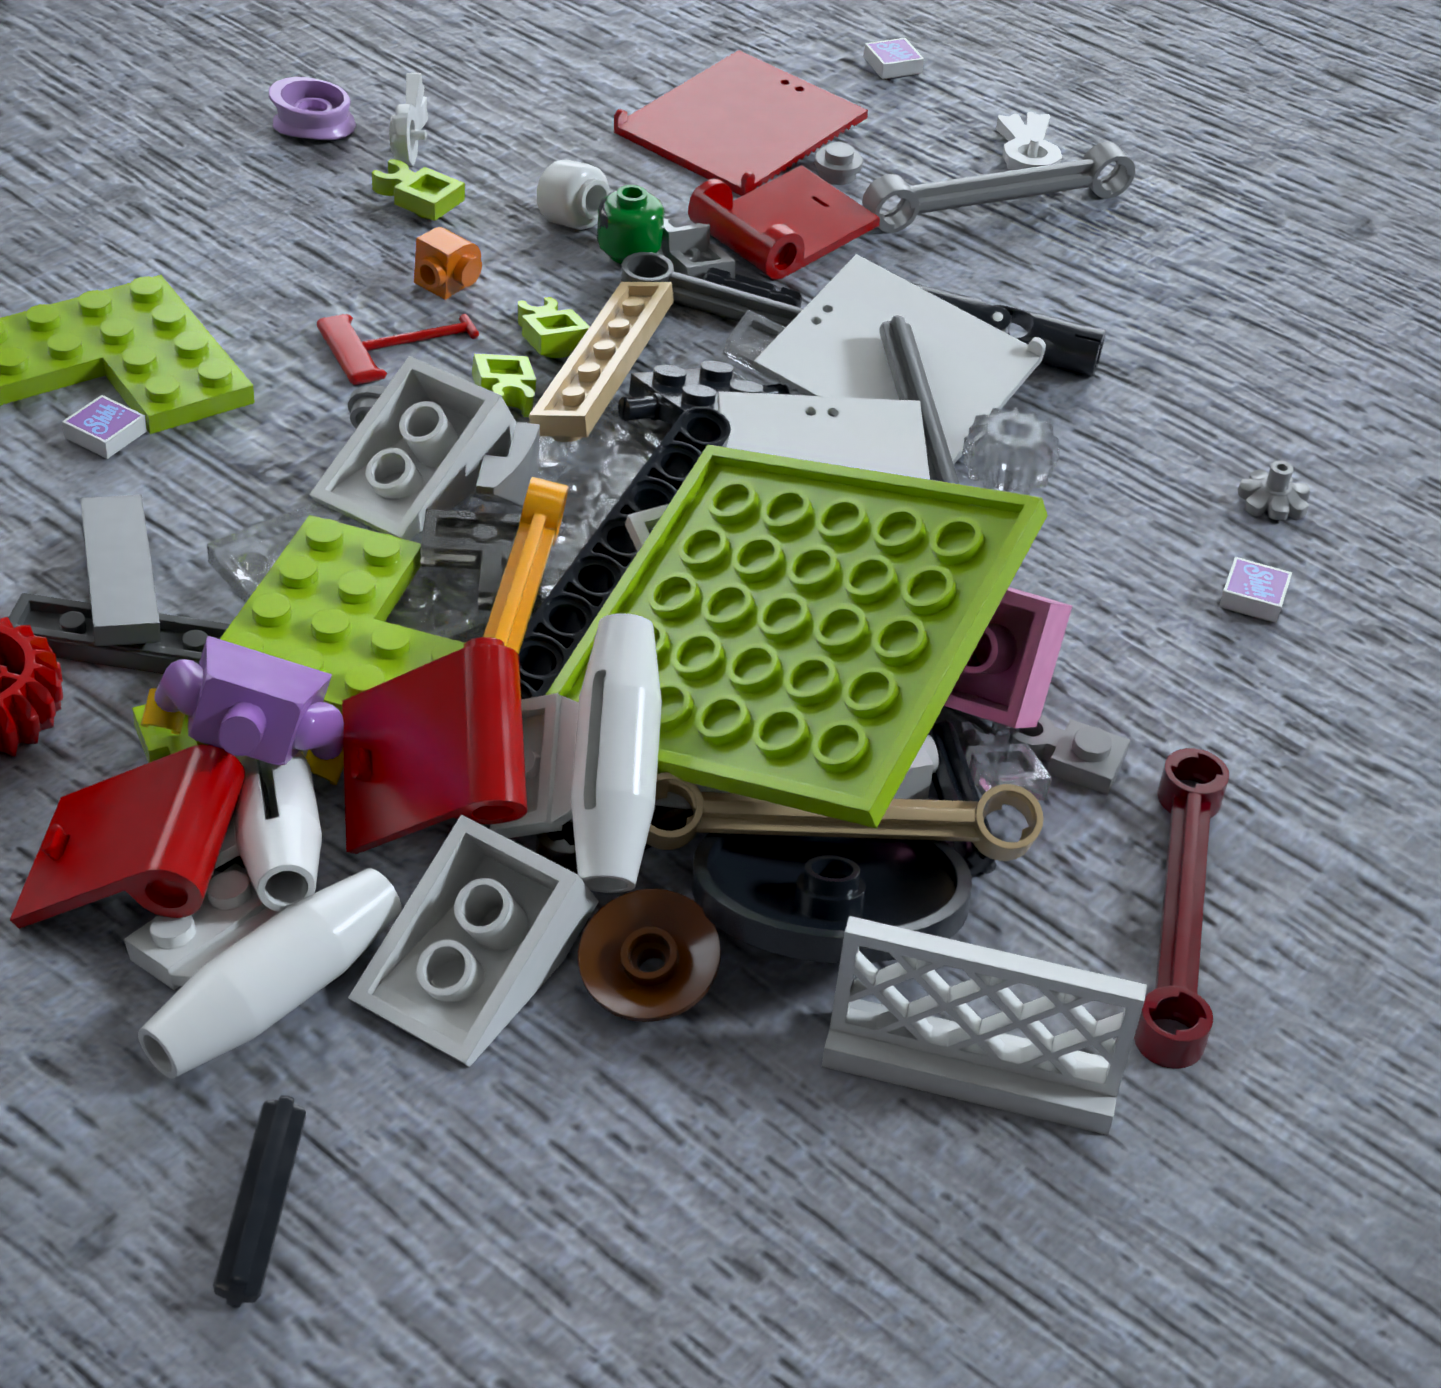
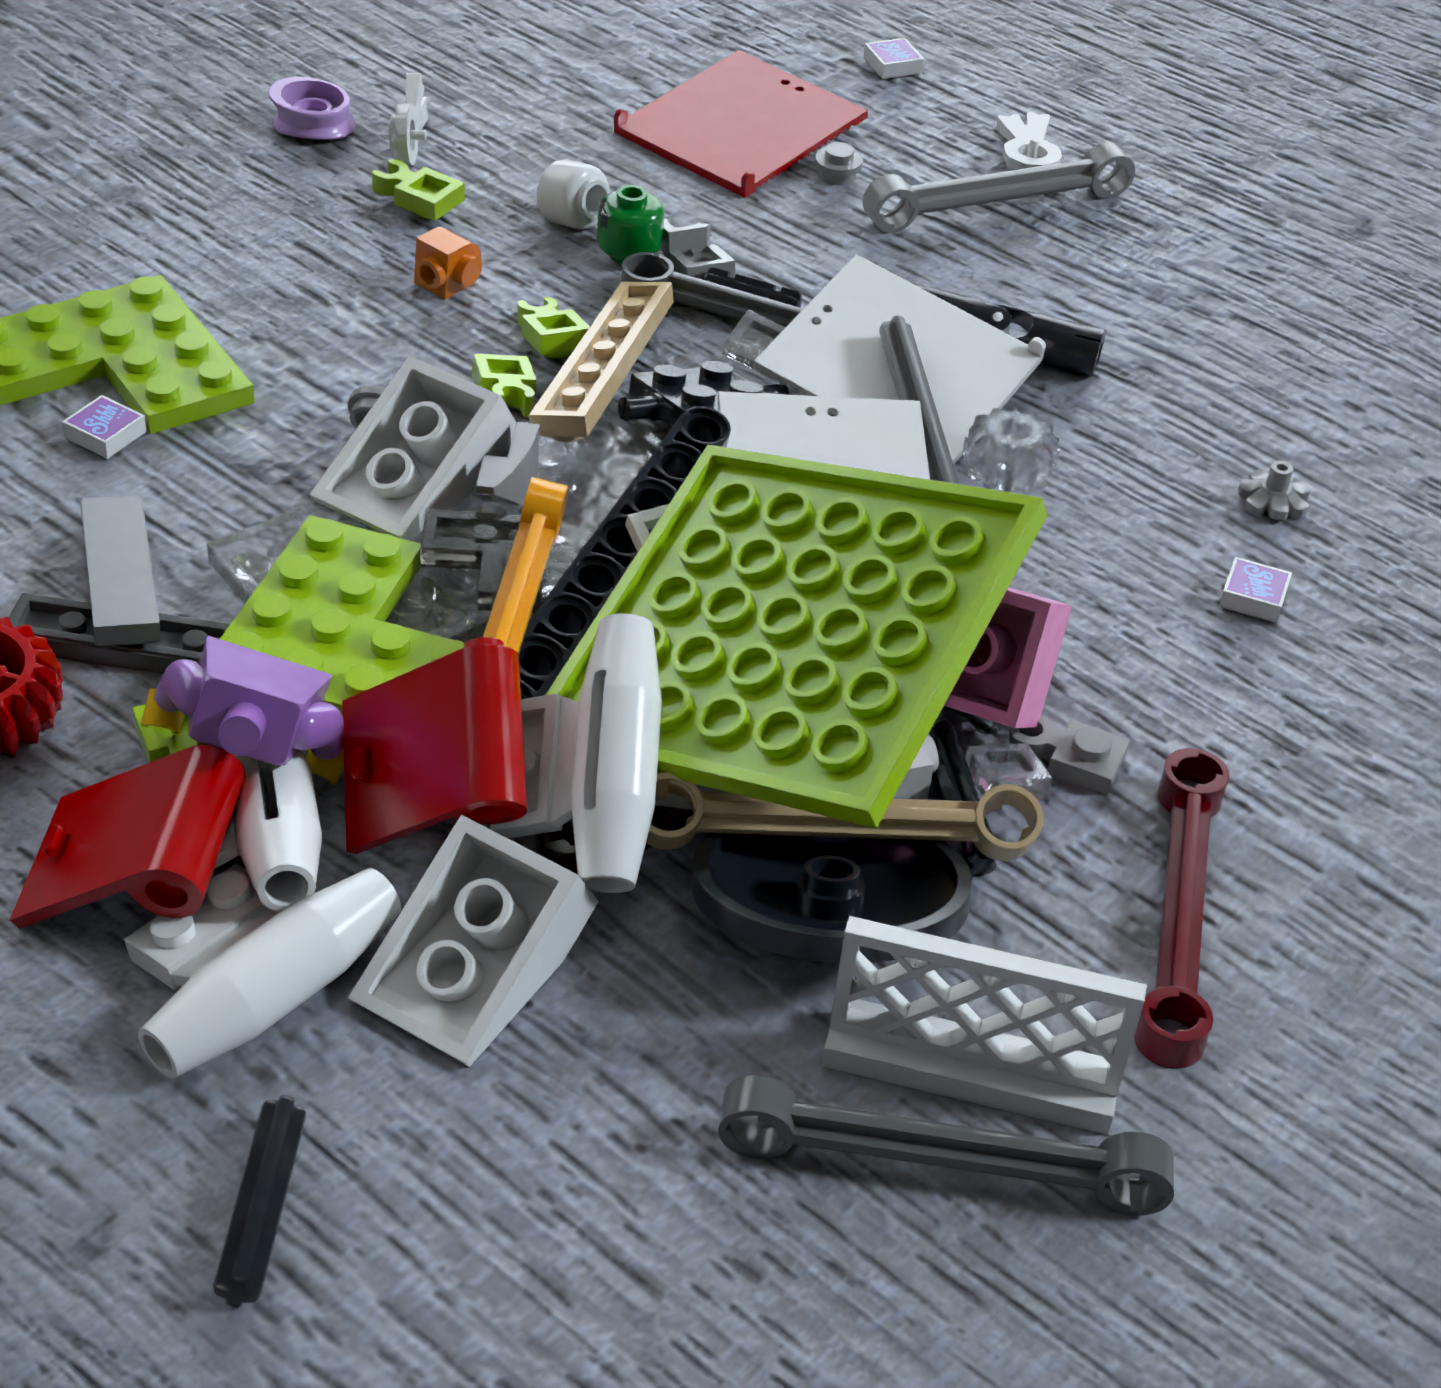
(353, 353): red piece -> none
(642, 928): reddish brown dish -> none
(782, 221): red door -> none
(1102, 1168): none -> dark grey piece

